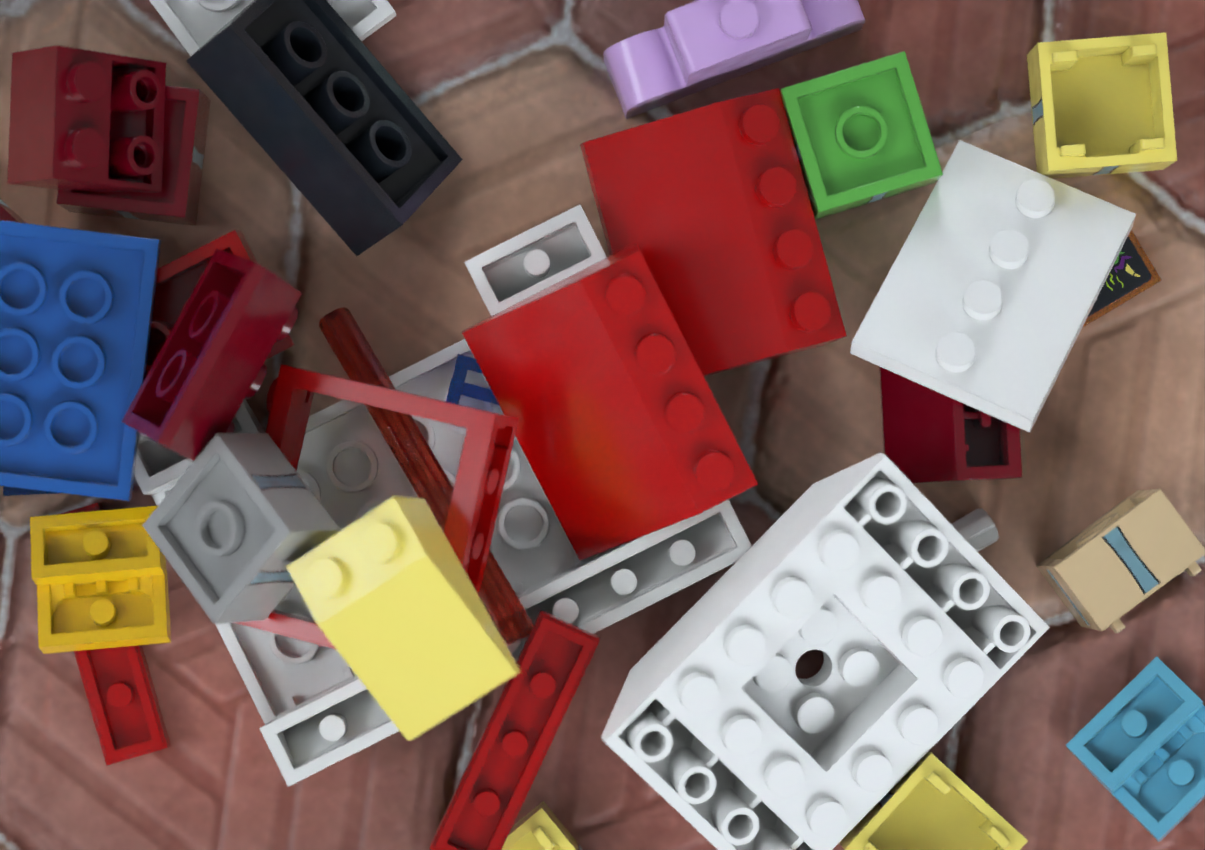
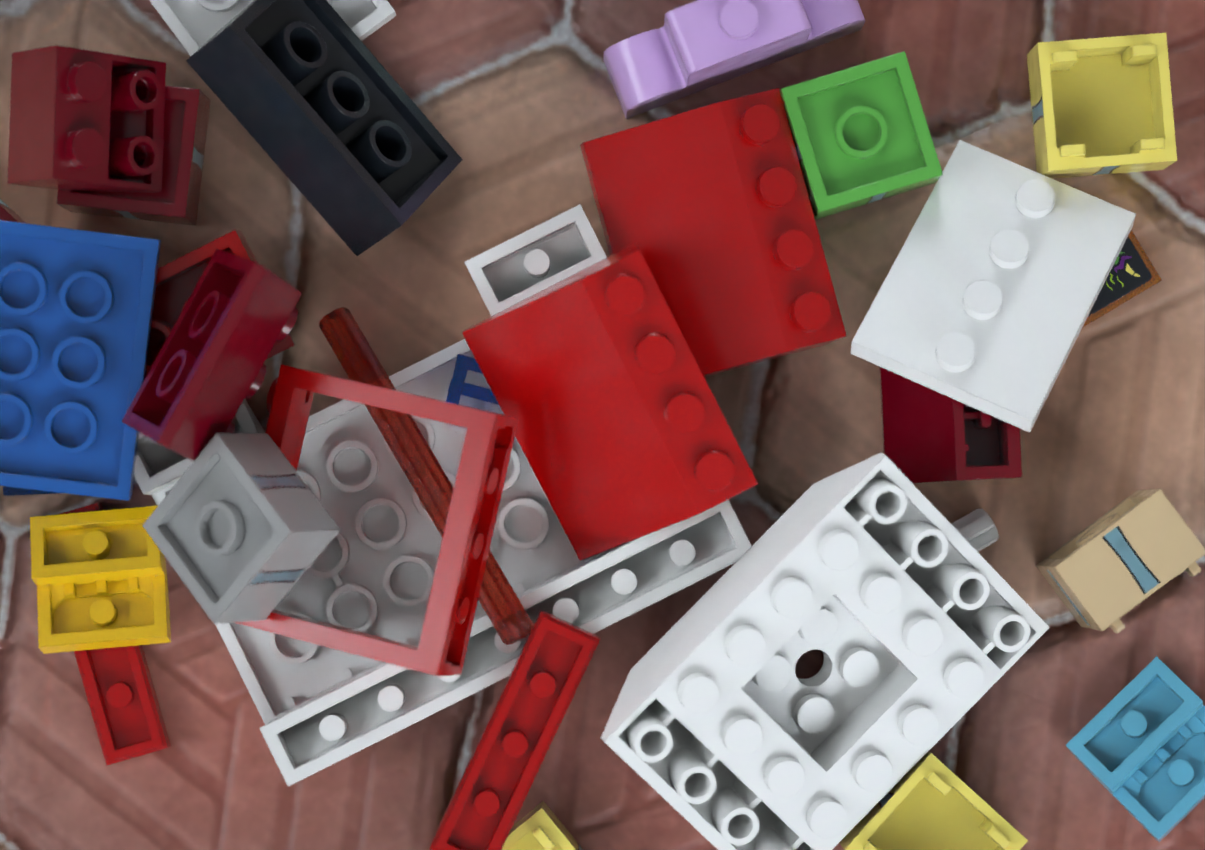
(404, 615): light yellow slope -> none

